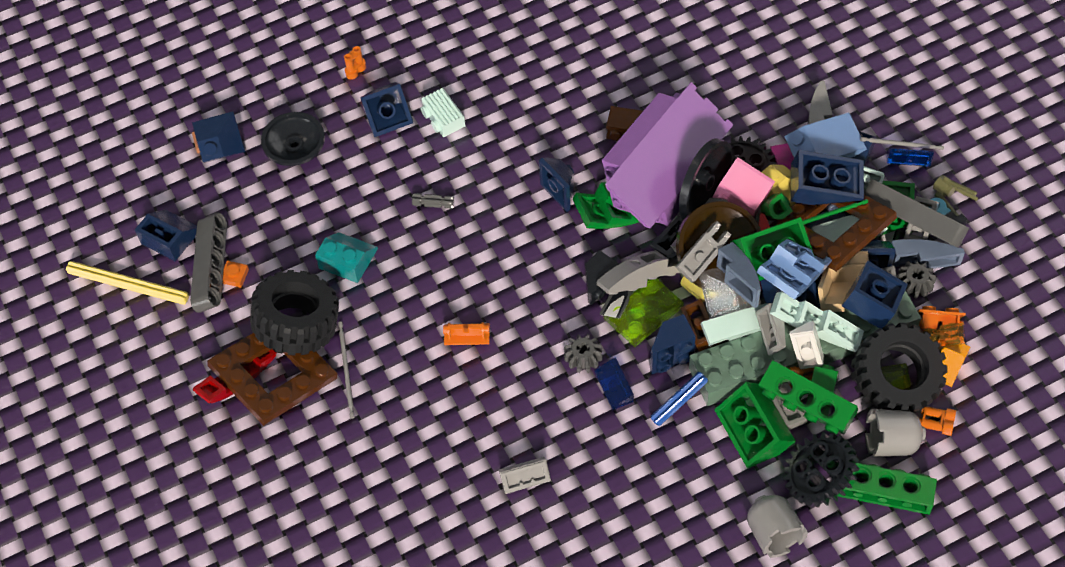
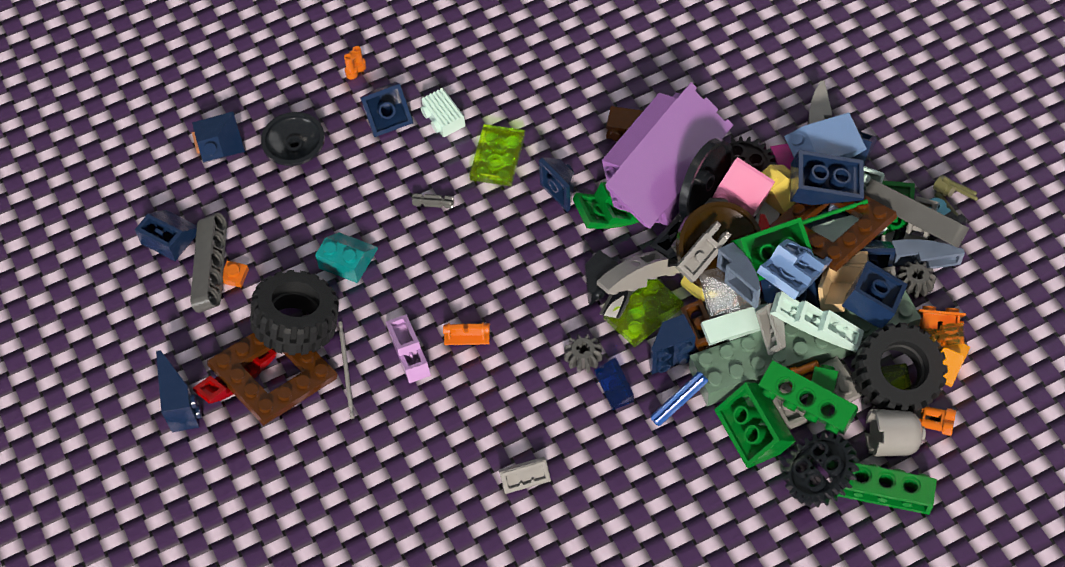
(127, 282): light yellow axle -> none
(176, 400): none -> dark blue slope
(408, 348): none -> lavender slope
(497, 155): none -> clear neon green plate
(775, 525): light grey cylinder -> none
(776, 207): green plate -> none
(807, 346): white slope -> none
(845, 385): none -> light grey plate
(901, 143): light grey piece -> none
(909, 157): clear blue slope -> none

